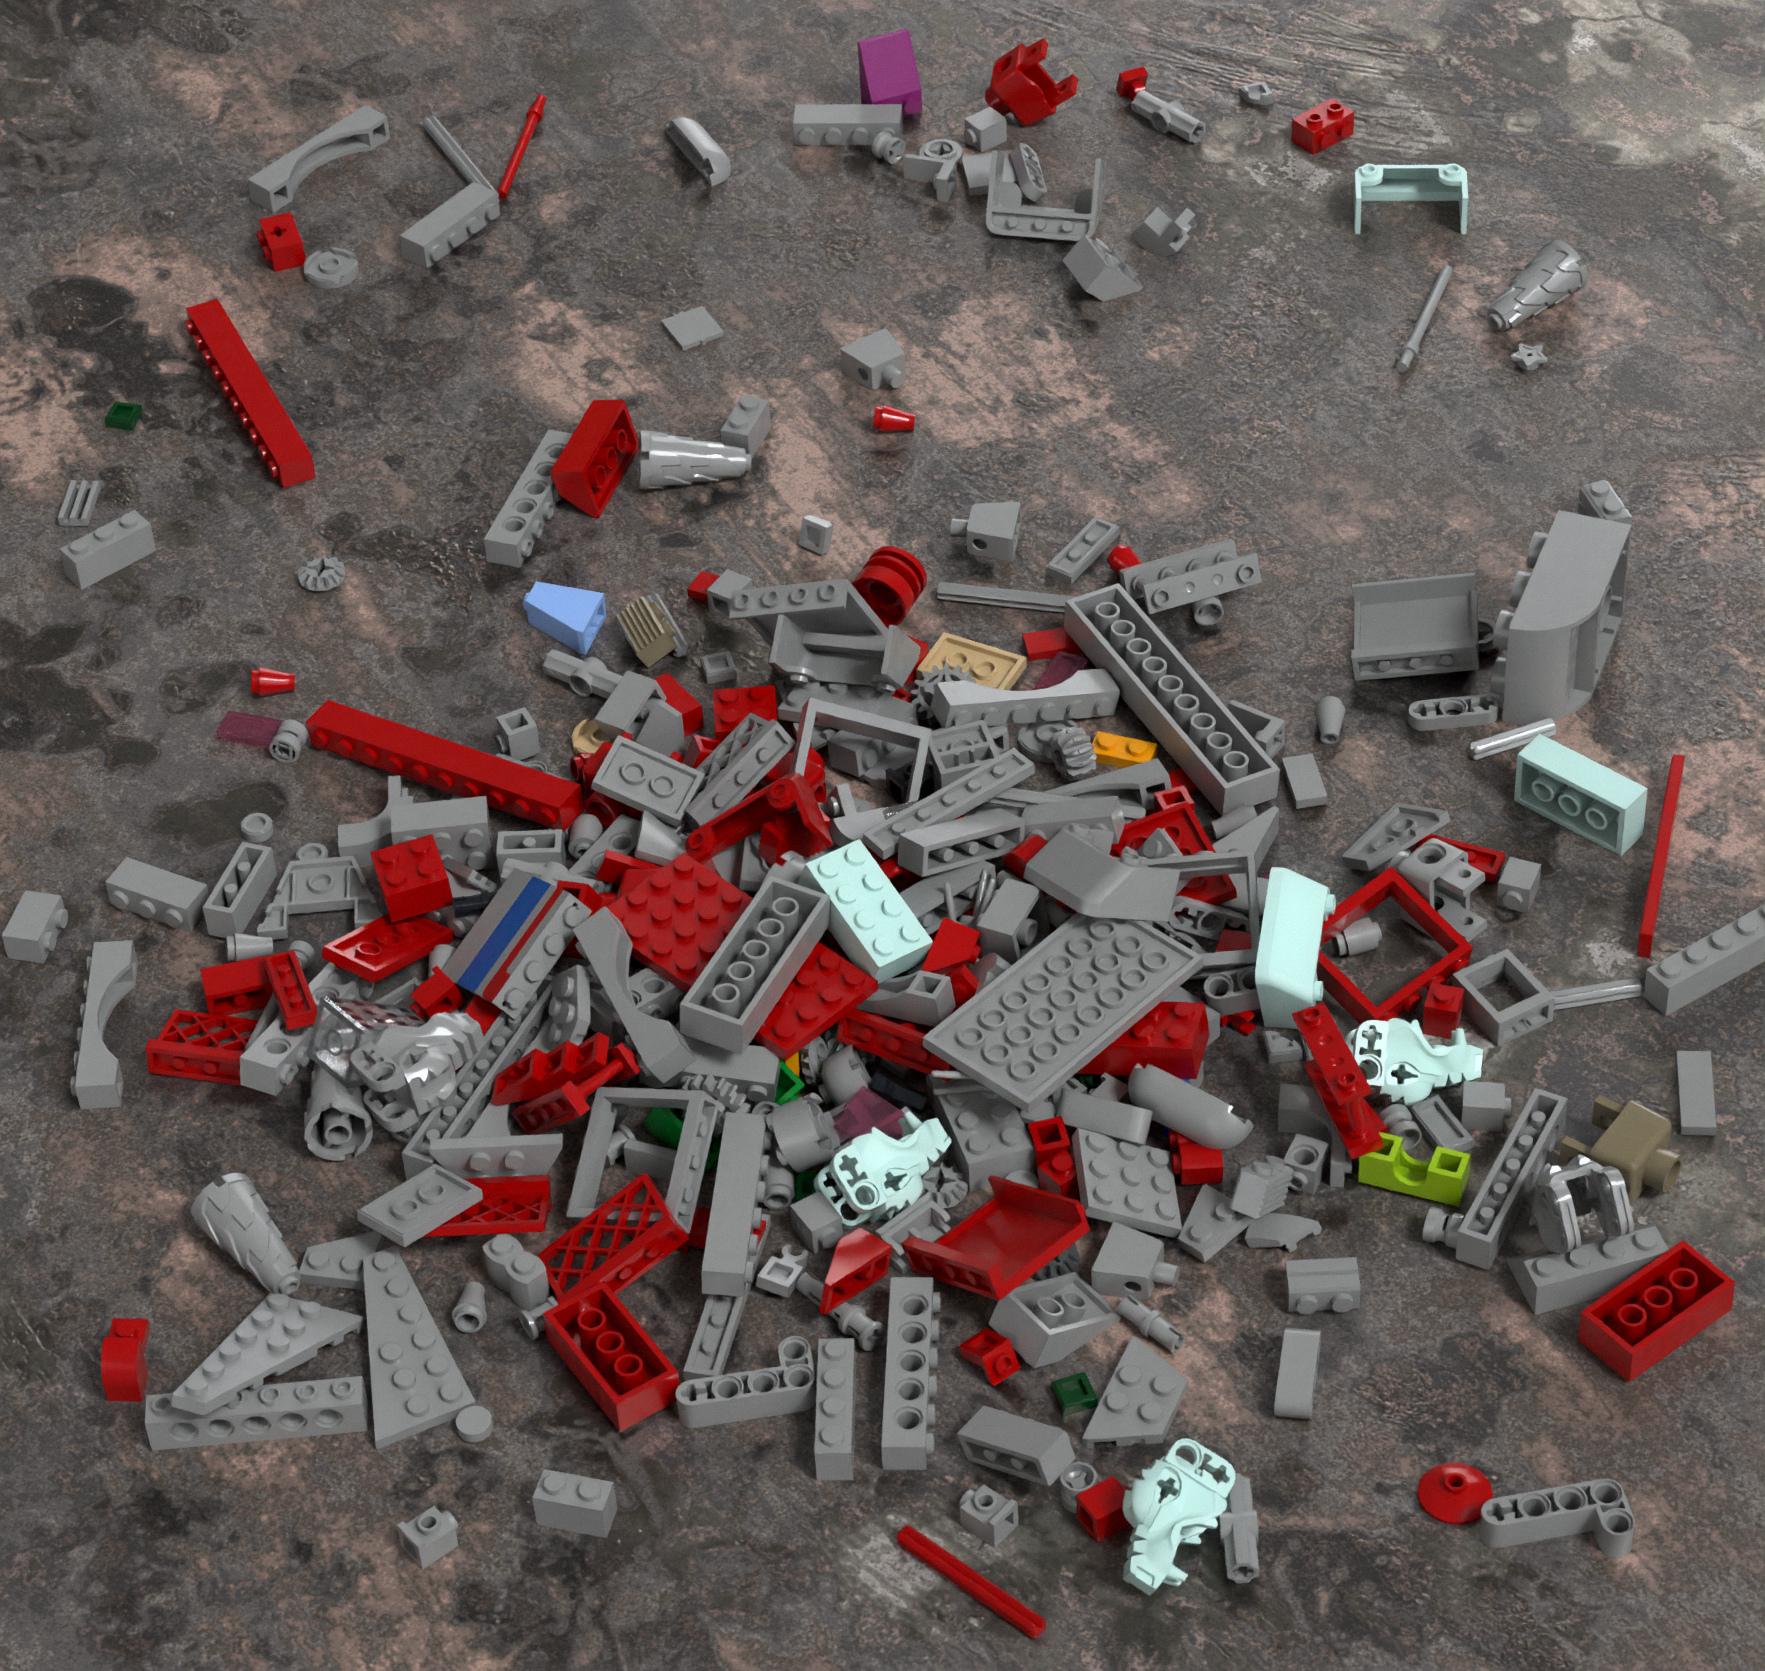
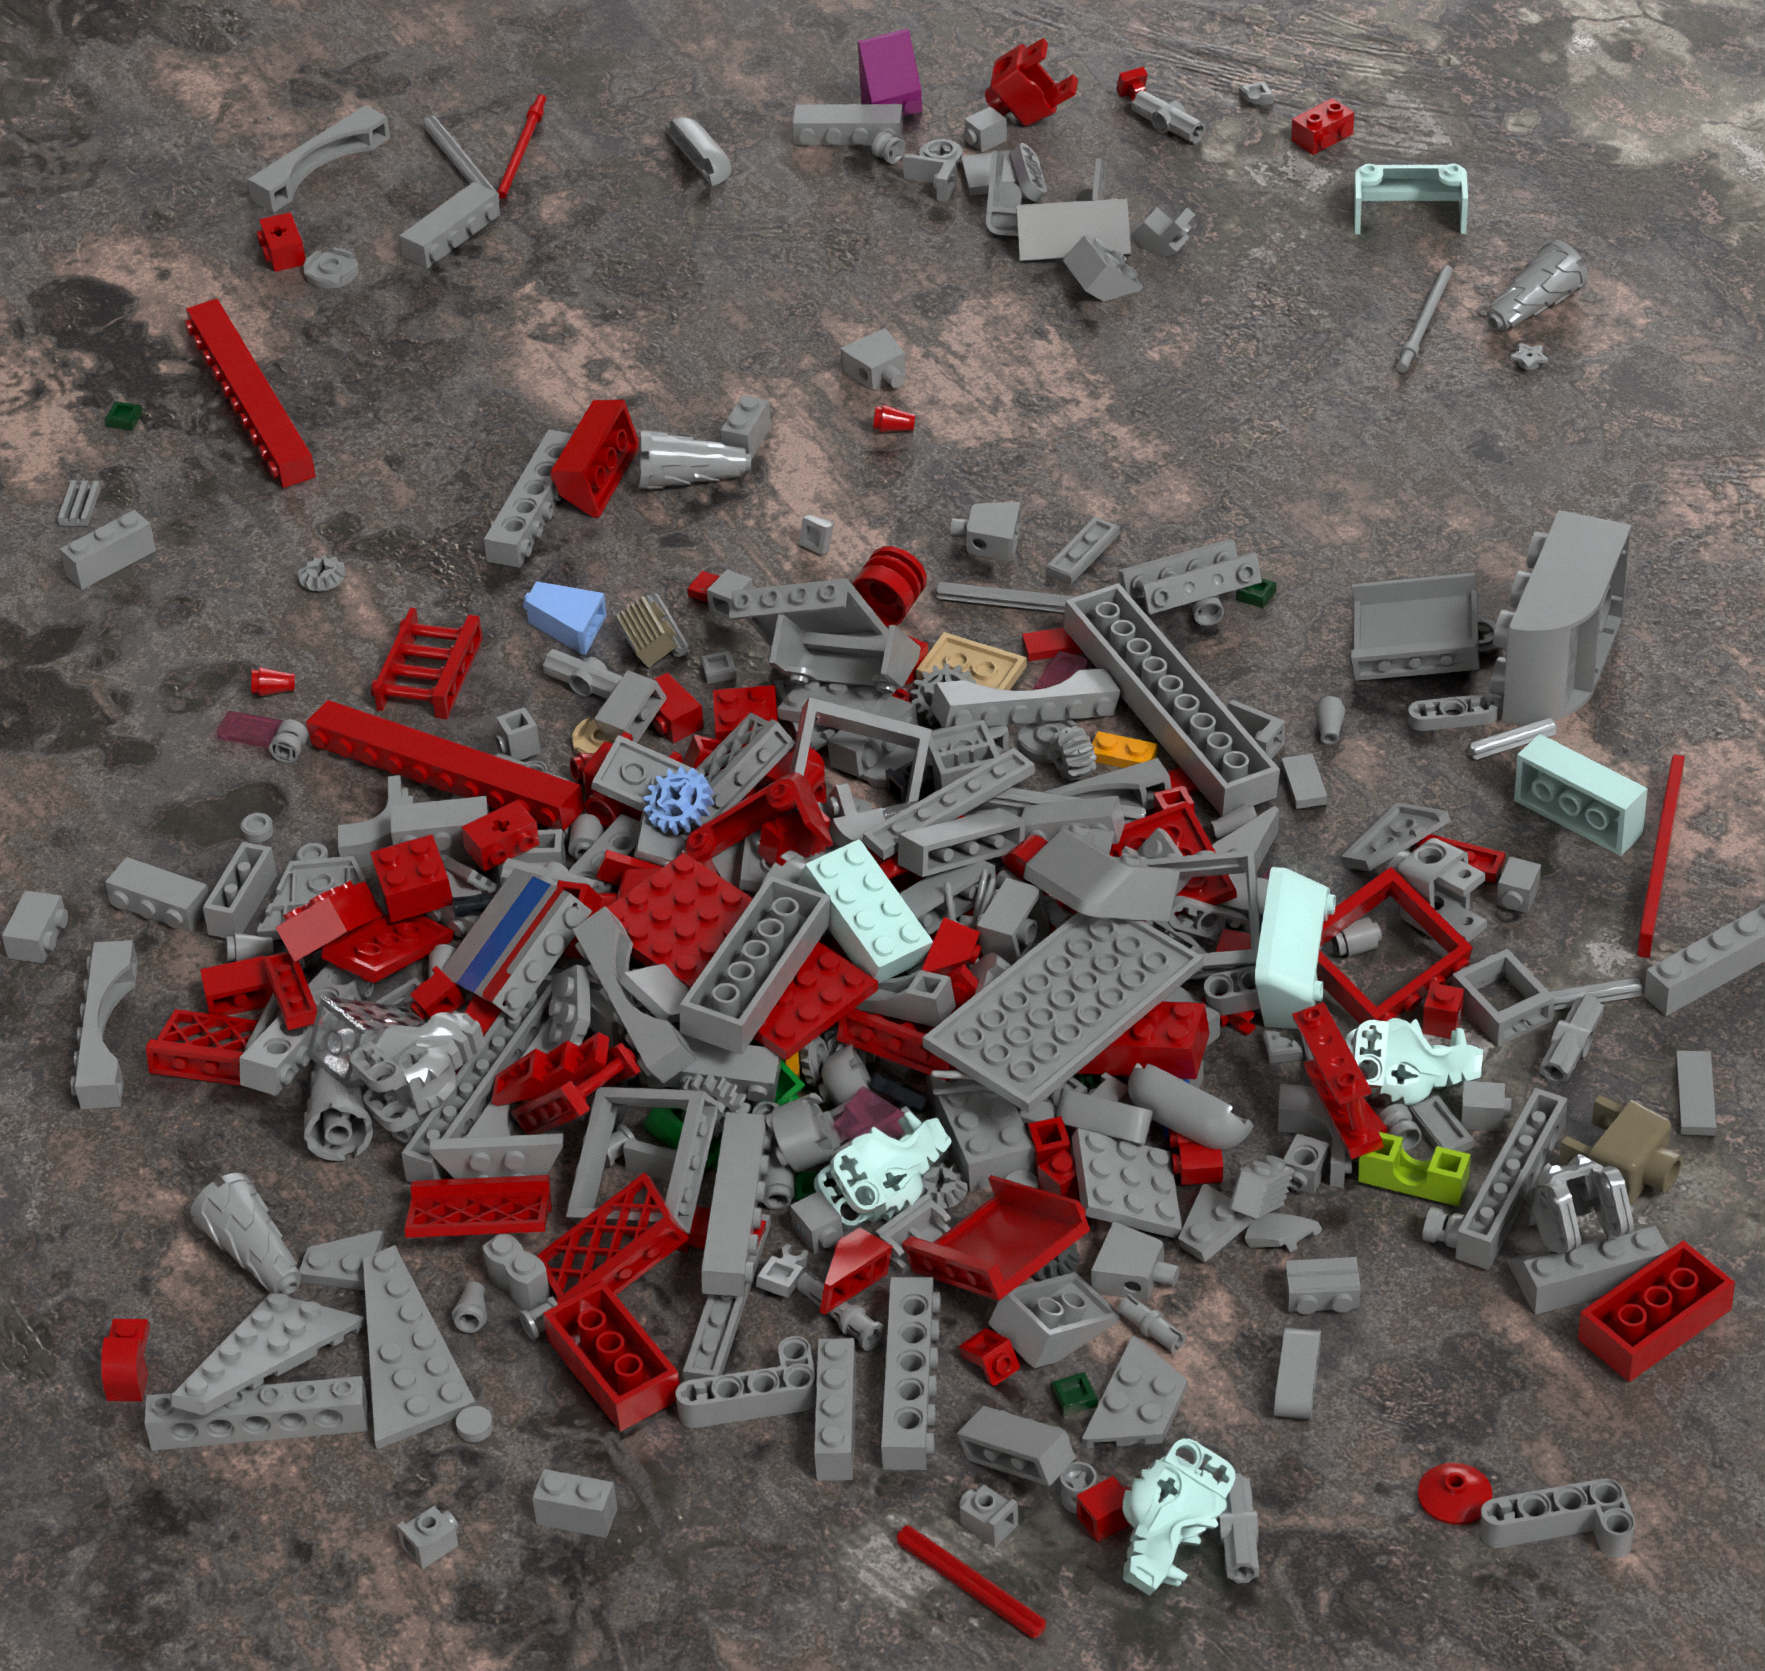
(328, 918): none -> red brick
(419, 1205): light grey tile -> none
(449, 677): none -> red fence
(500, 835): none -> red brick
(656, 990): none -> light grey tile
(663, 730): light grey slope -> none
(678, 800): none -> light blue gear
(692, 328): light grey piece -> none
(1053, 229): none -> light grey tile
(1122, 557): red cone -> none
(1257, 594): none -> dark green tile
(1572, 1039): none -> light grey piece
(1602, 502): light grey brick -> none

